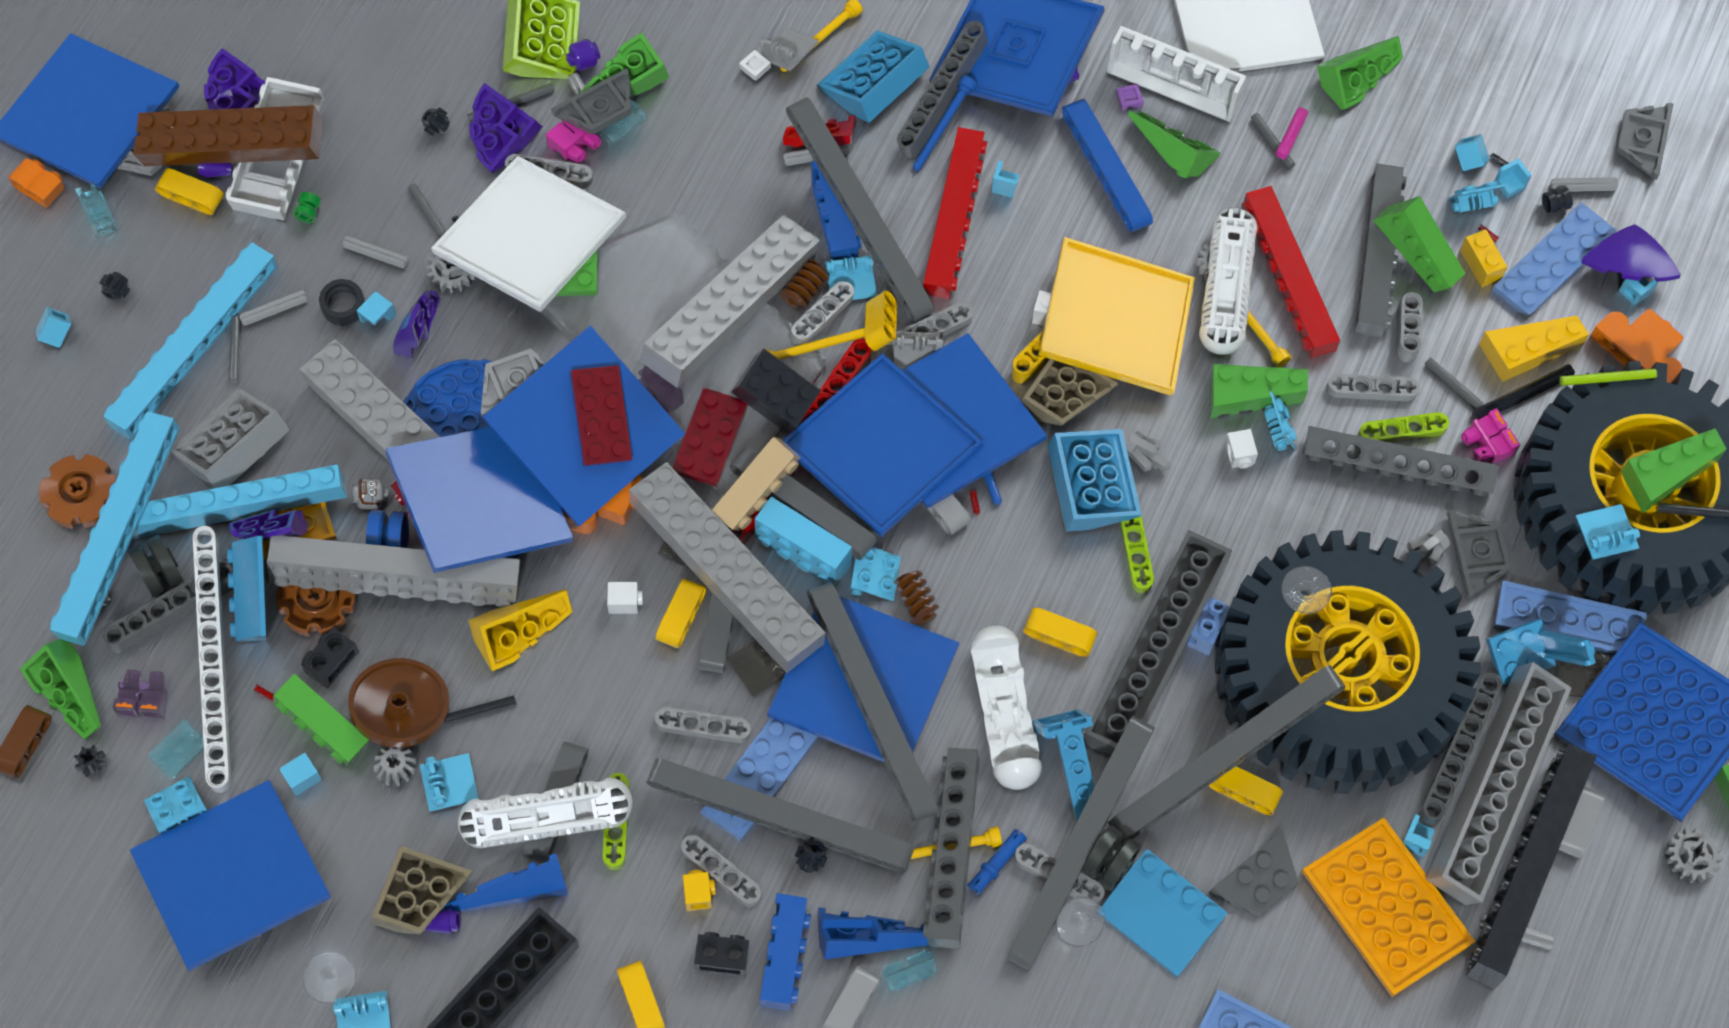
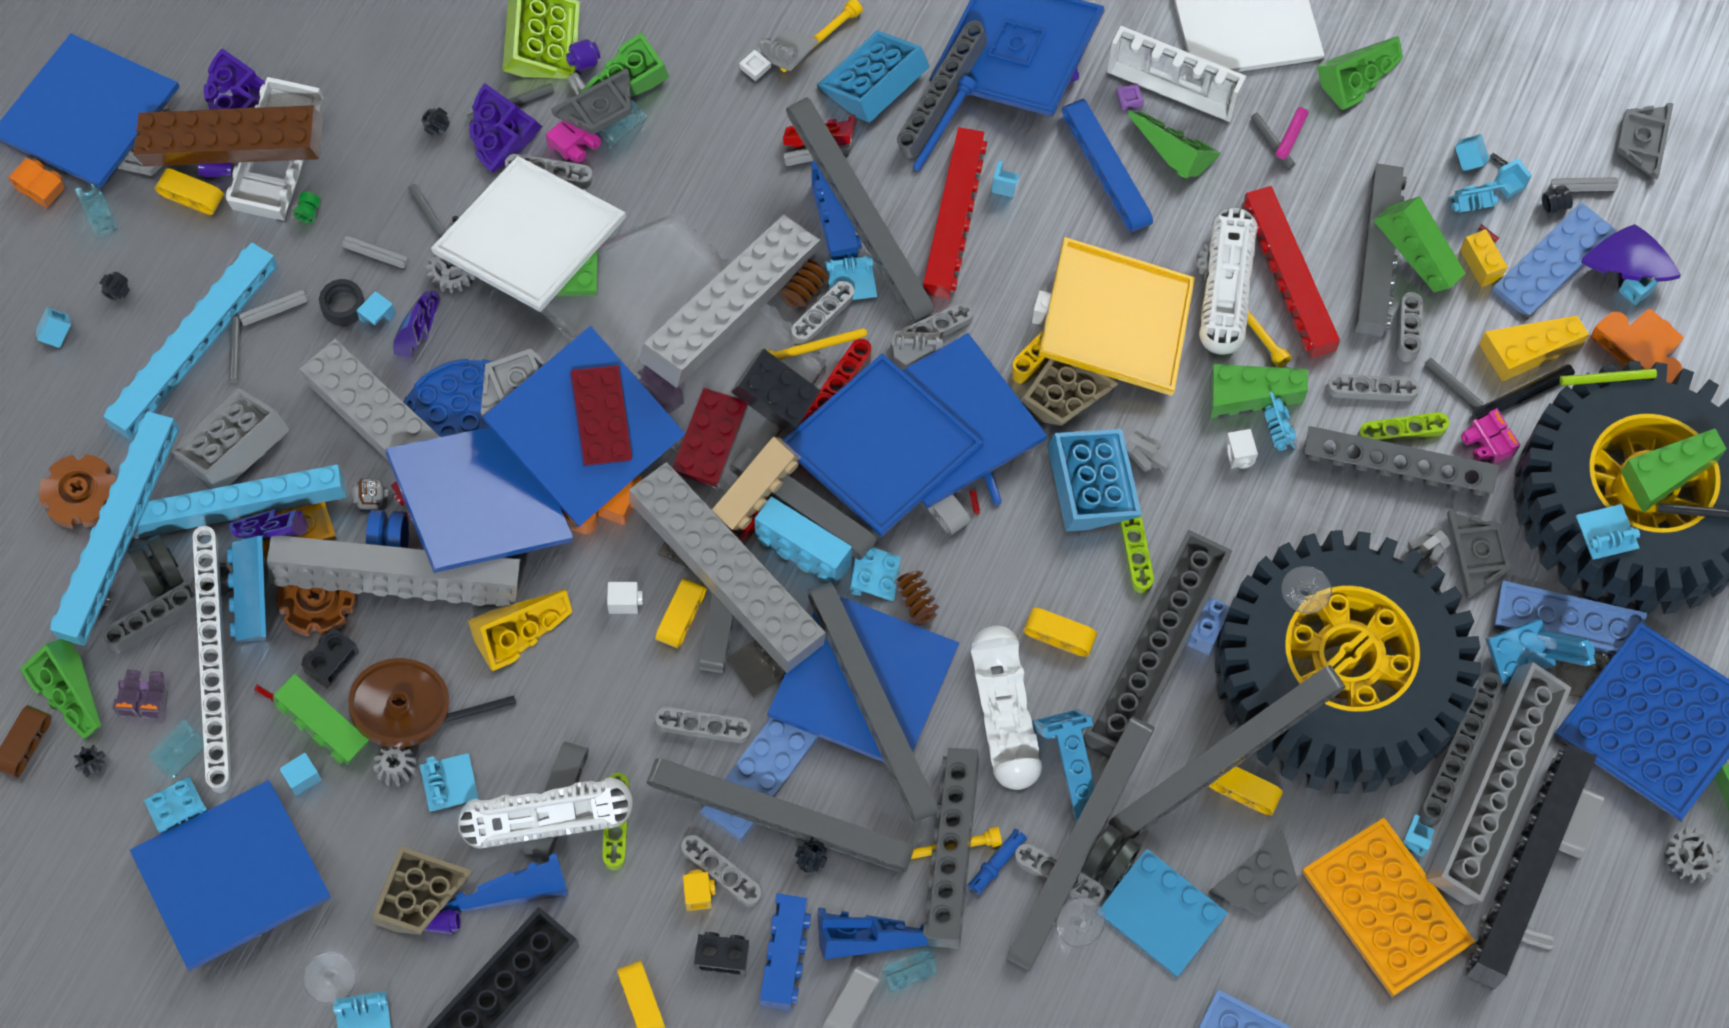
(880, 320): yellow beam -> none

